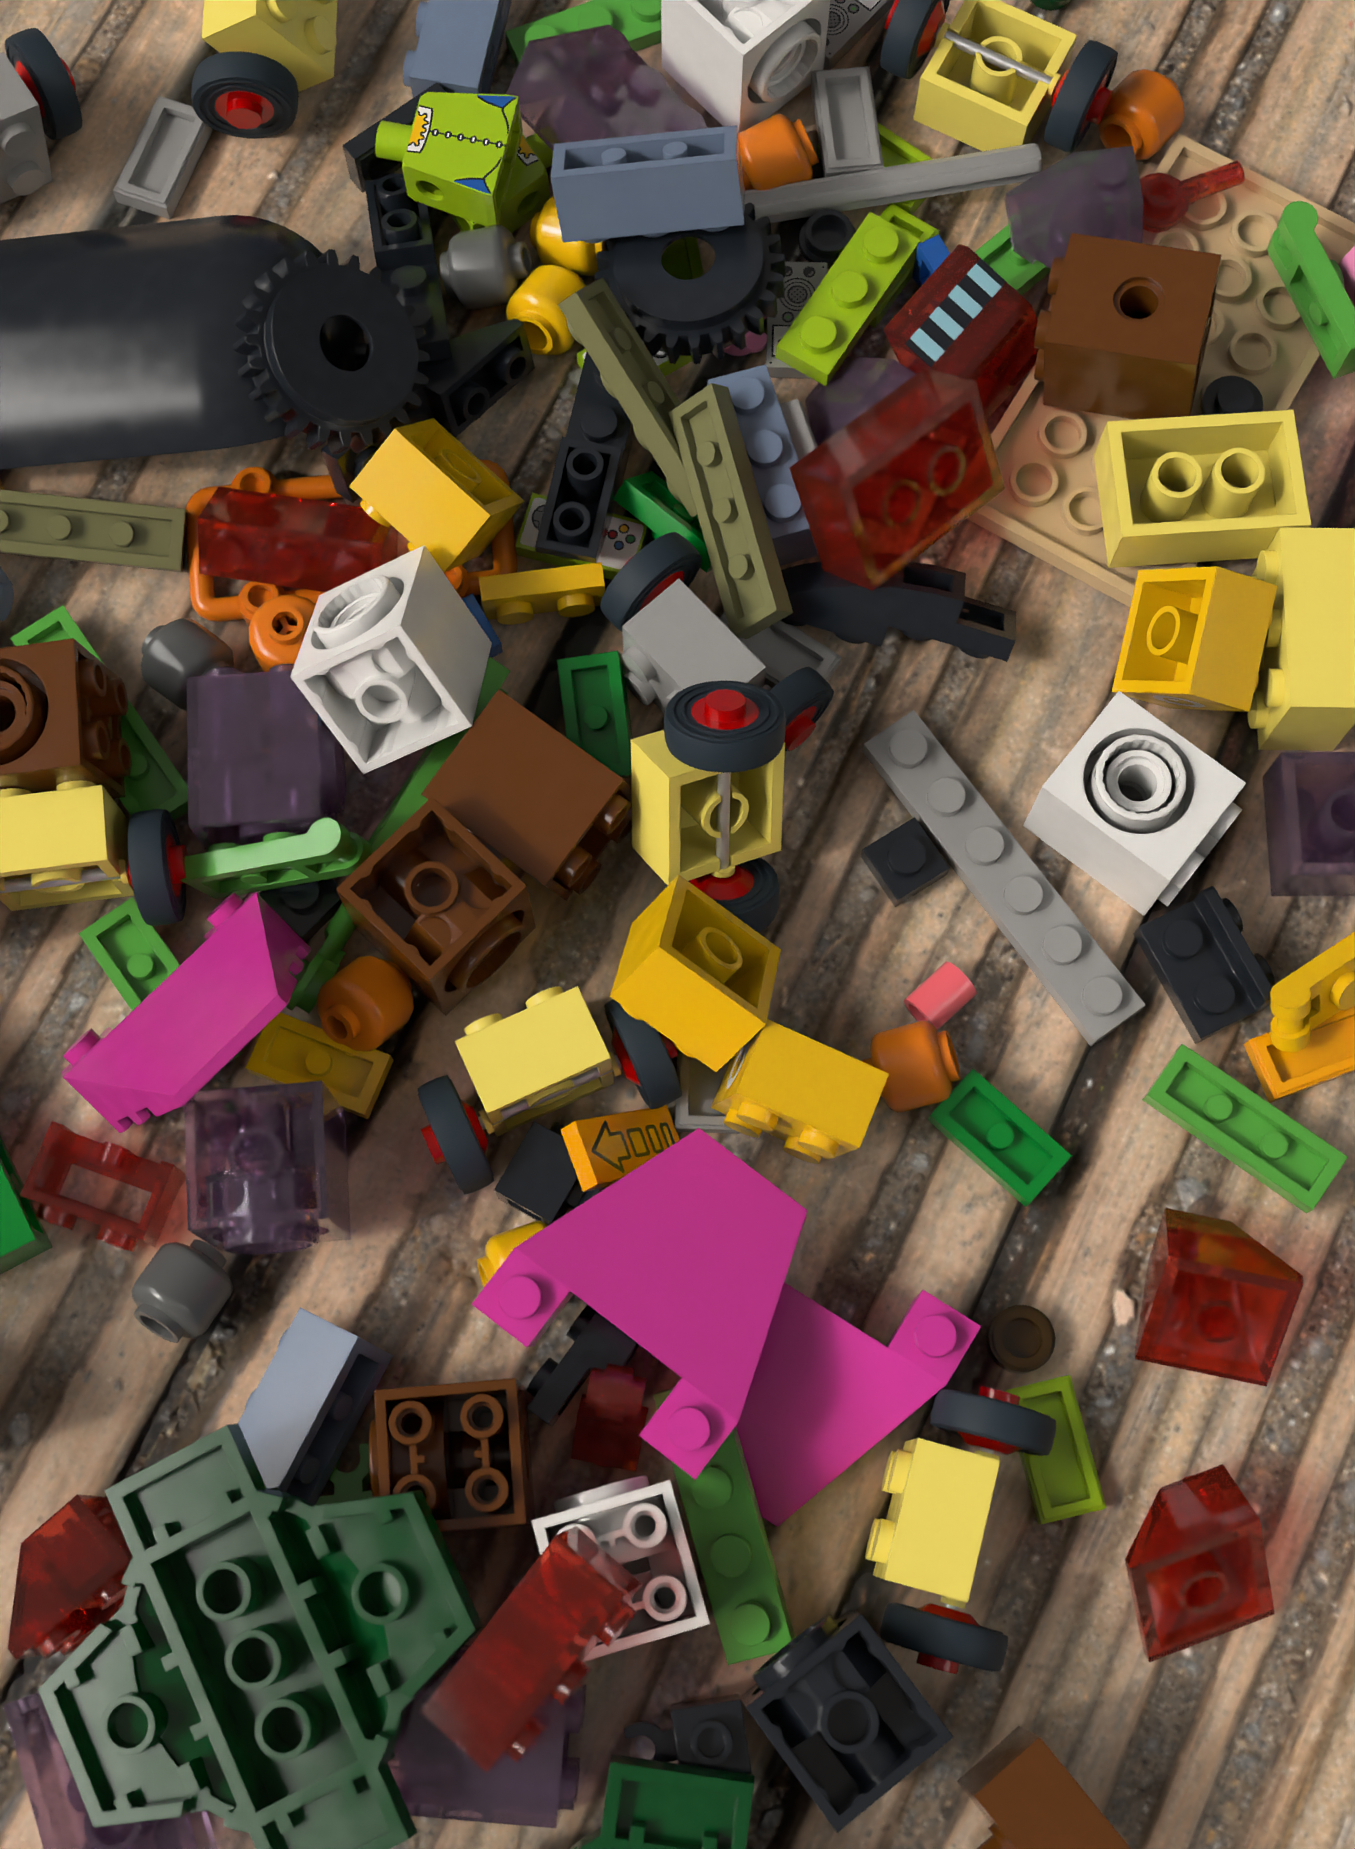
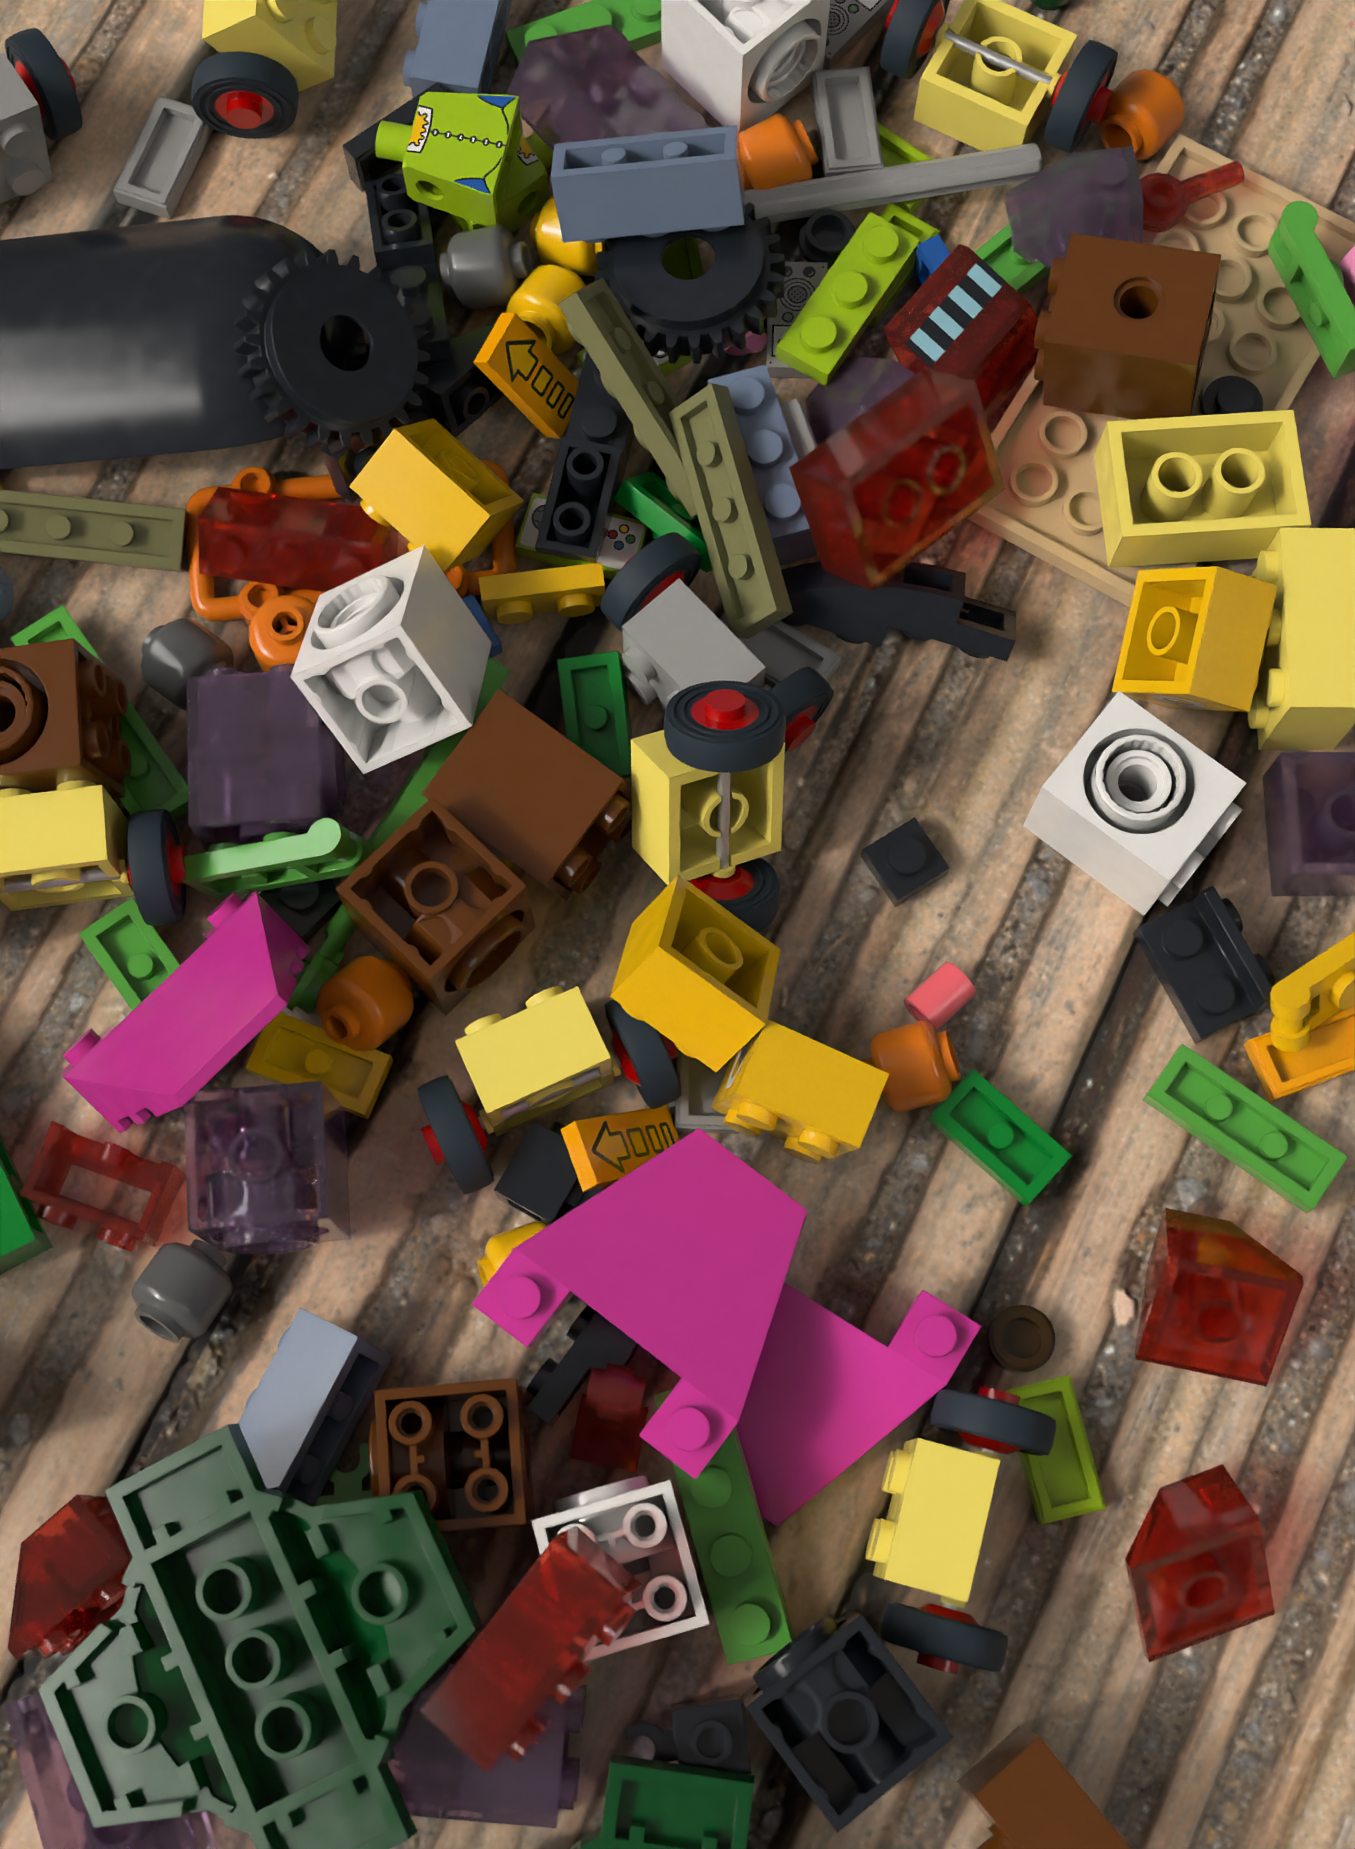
(529, 374): none -> light orange tile
(1003, 878): light grey plate -> none

